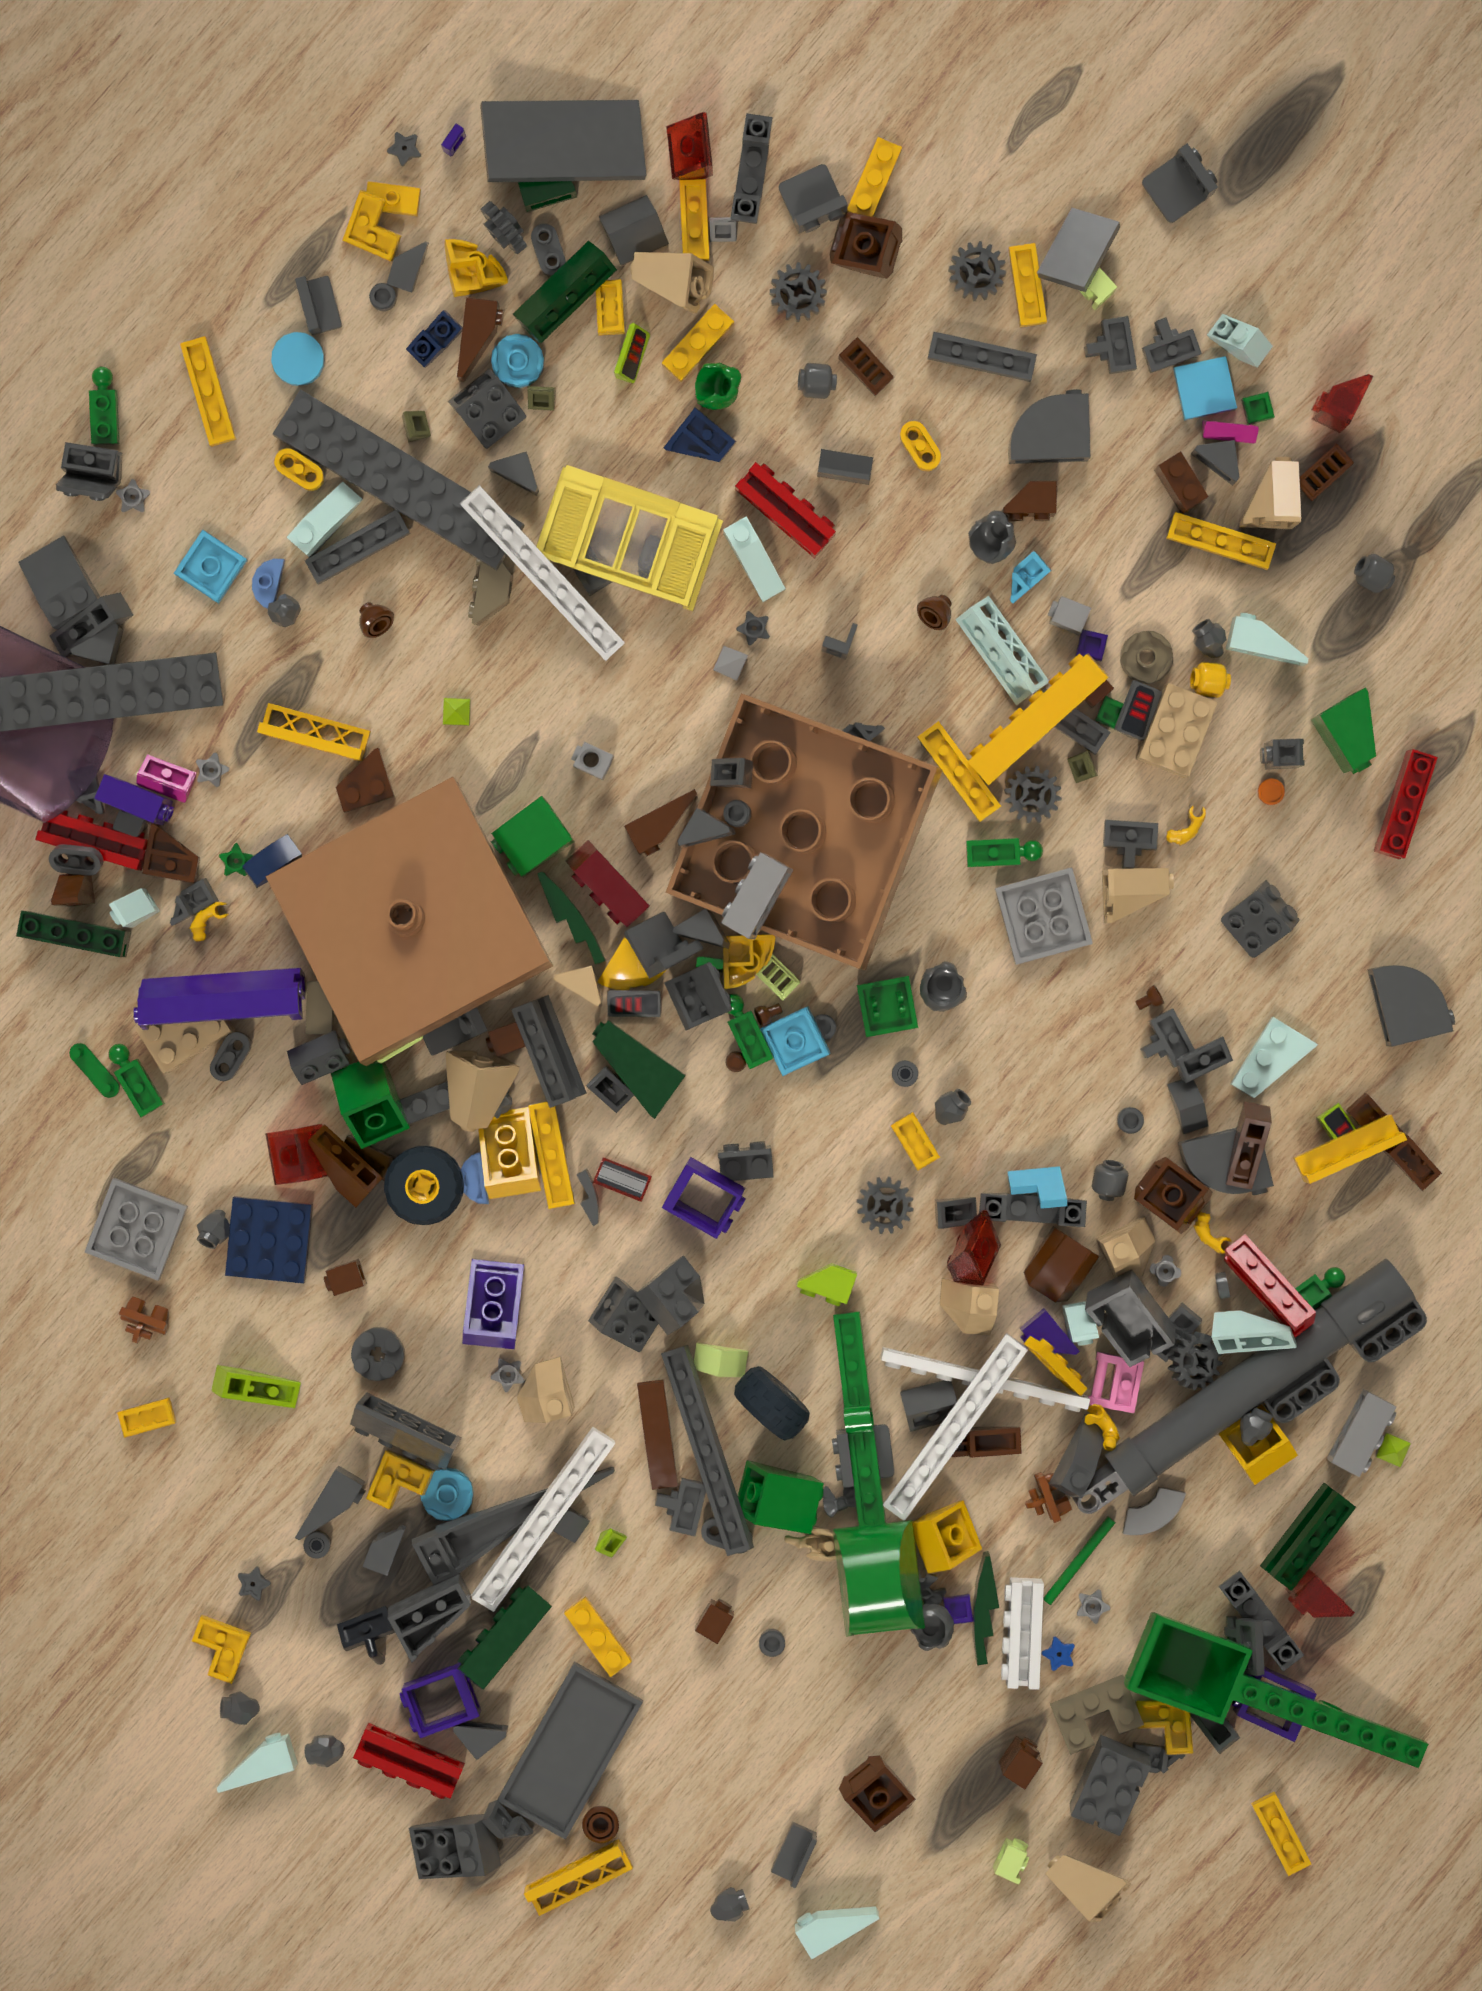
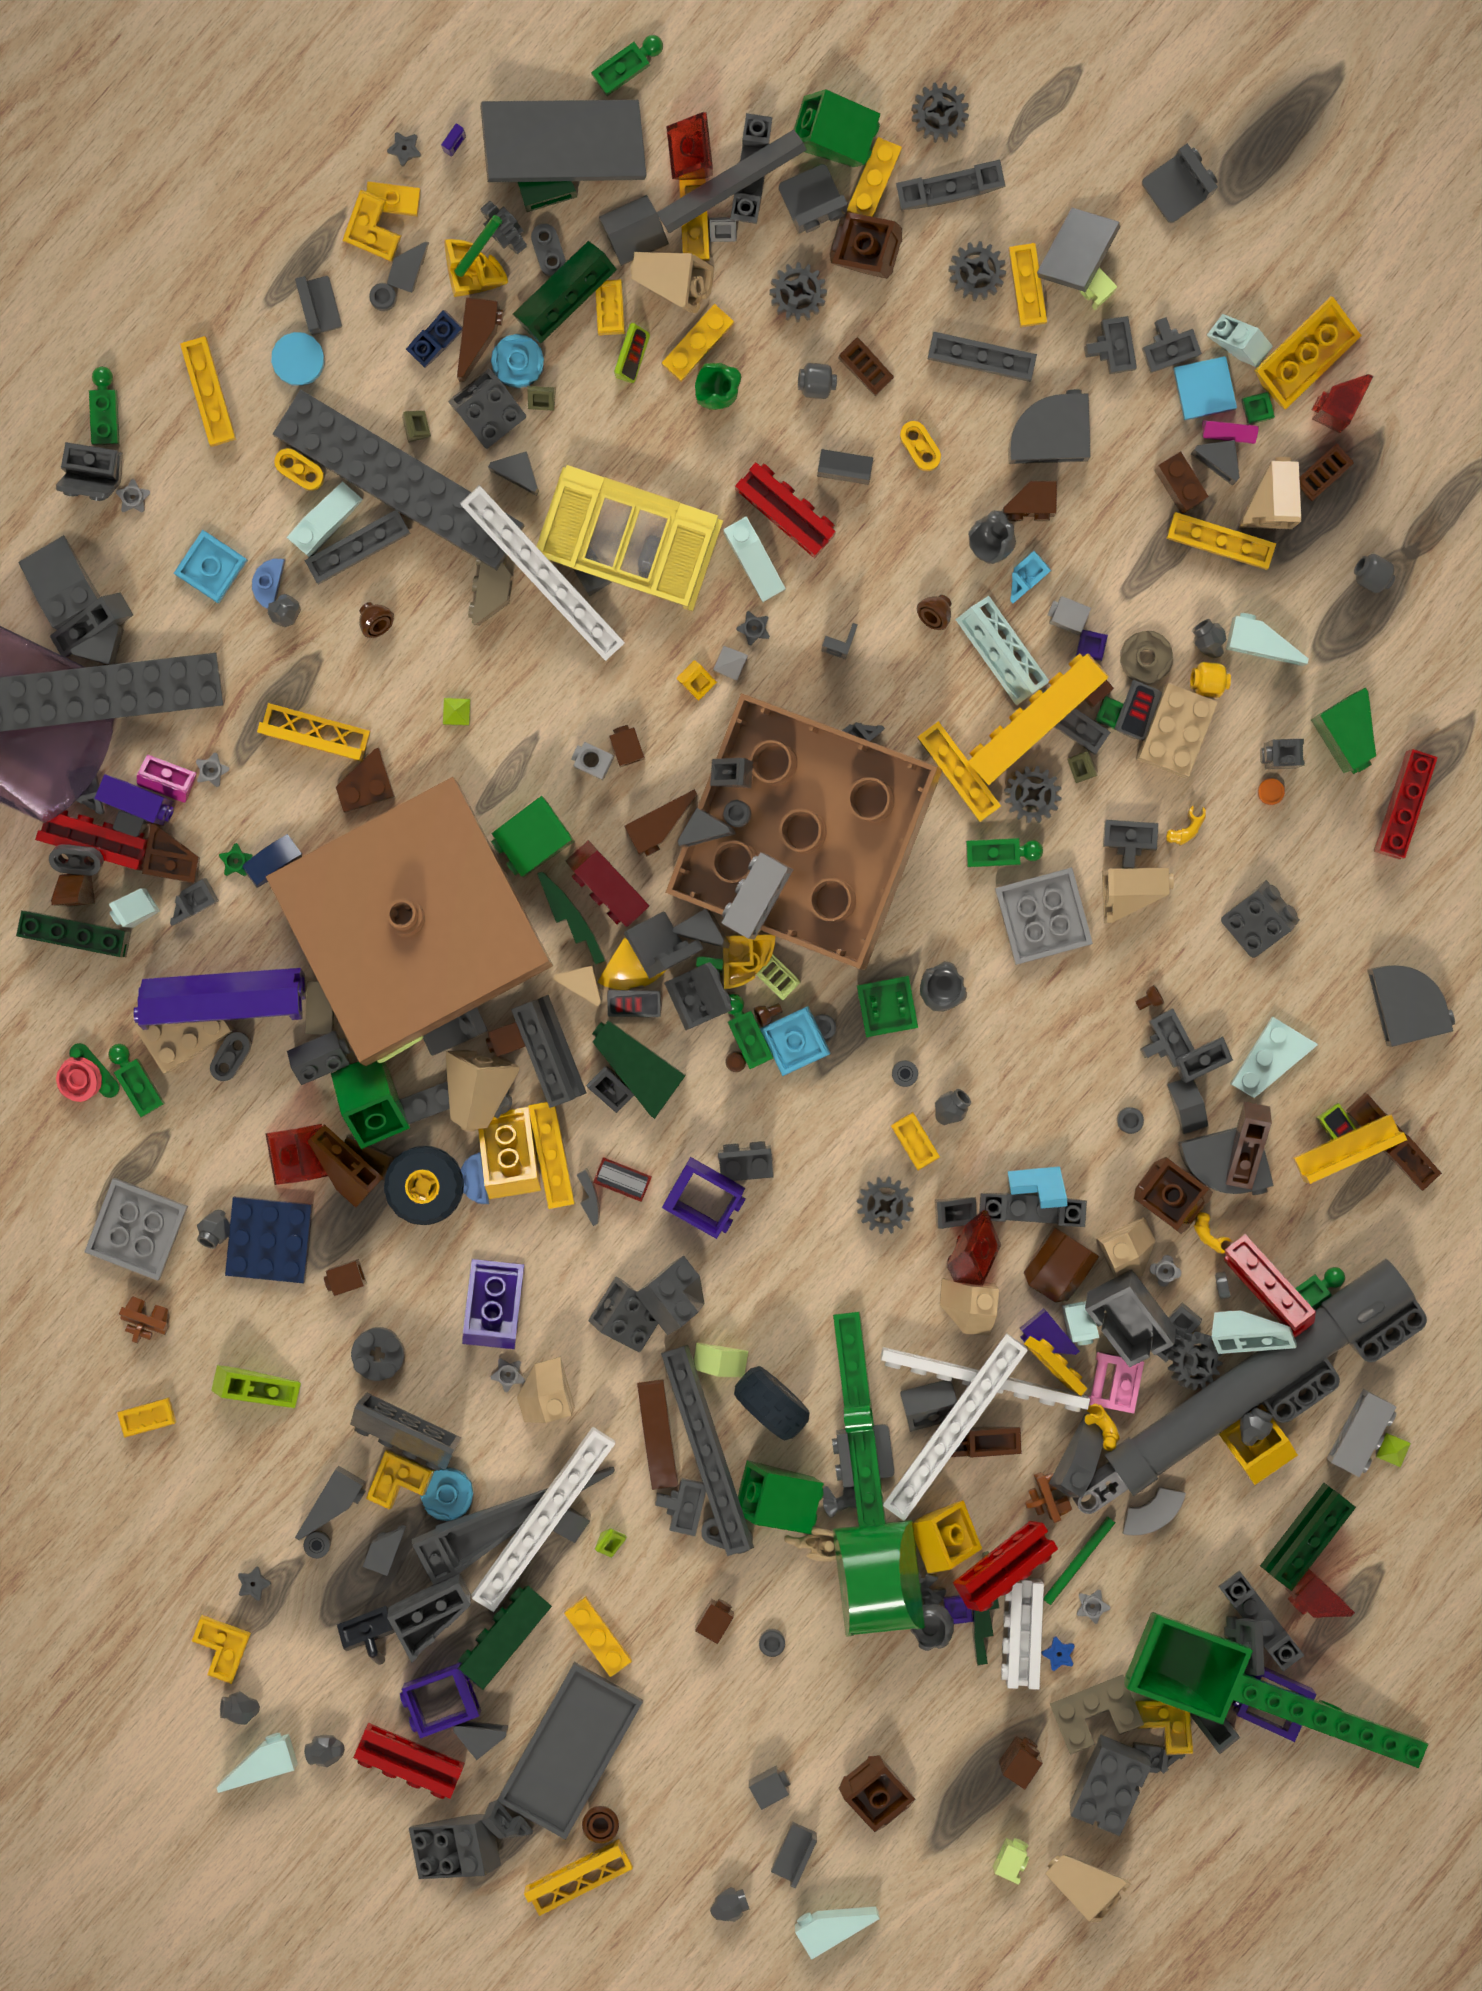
(78, 1079): none -> coral piece
(199, 922): yellow piece -> none
(478, 245): none -> green bar
(626, 64): none -> green plate
(626, 746): none -> reddish brown brick
(696, 680): none -> yellow slope
(700, 438): dark blue wing -> none
(731, 181): none -> dark grey tile
(769, 1787): none -> dark grey brick
(831, 1282): lime slope -> none
(836, 128): none -> green slope
(929, 115): none -> dark grey gear
(951, 186): none -> dark grey slope
(1005, 1566): none -> red brick
(1110, 1180): dark grey head -> none
(1281, 1833): yellow plate -> none
(1307, 353): none -> yellow slope

